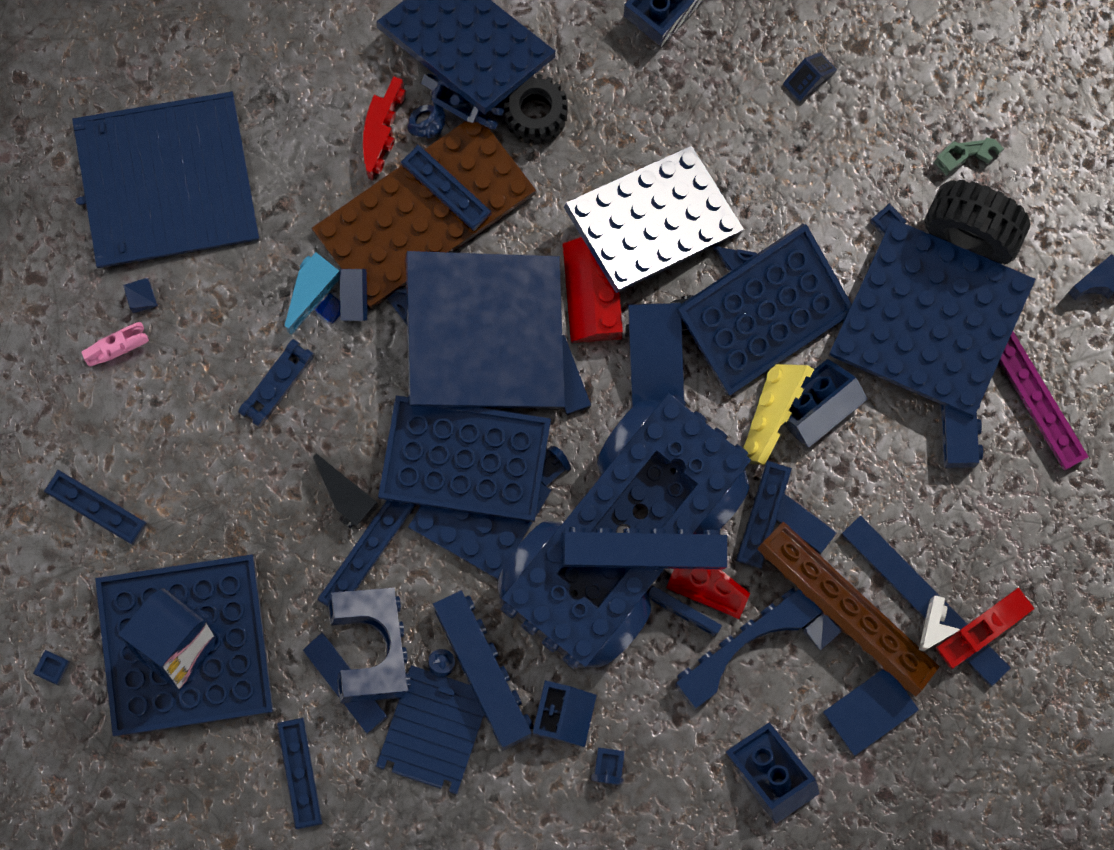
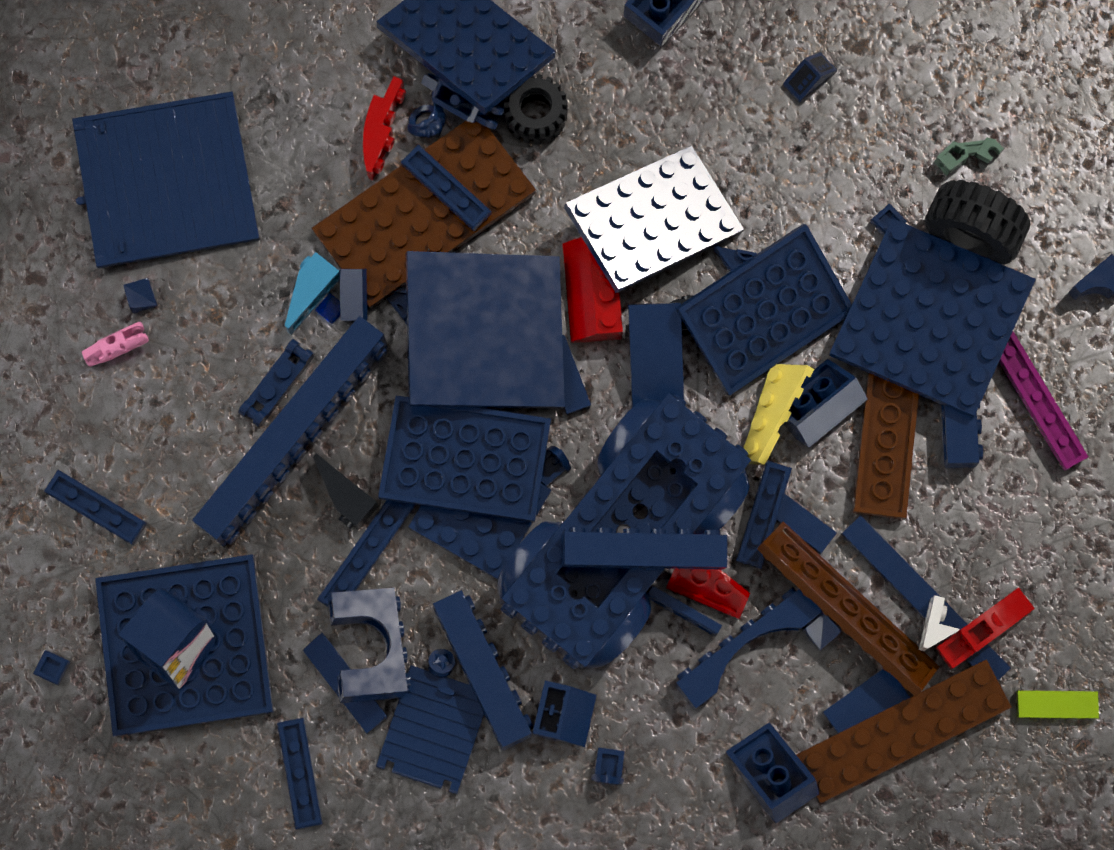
(292, 432): none -> dark blue brick
(885, 450): none -> reddish brown plate
(904, 730): none -> reddish brown plate
(1057, 704): none -> lime tile

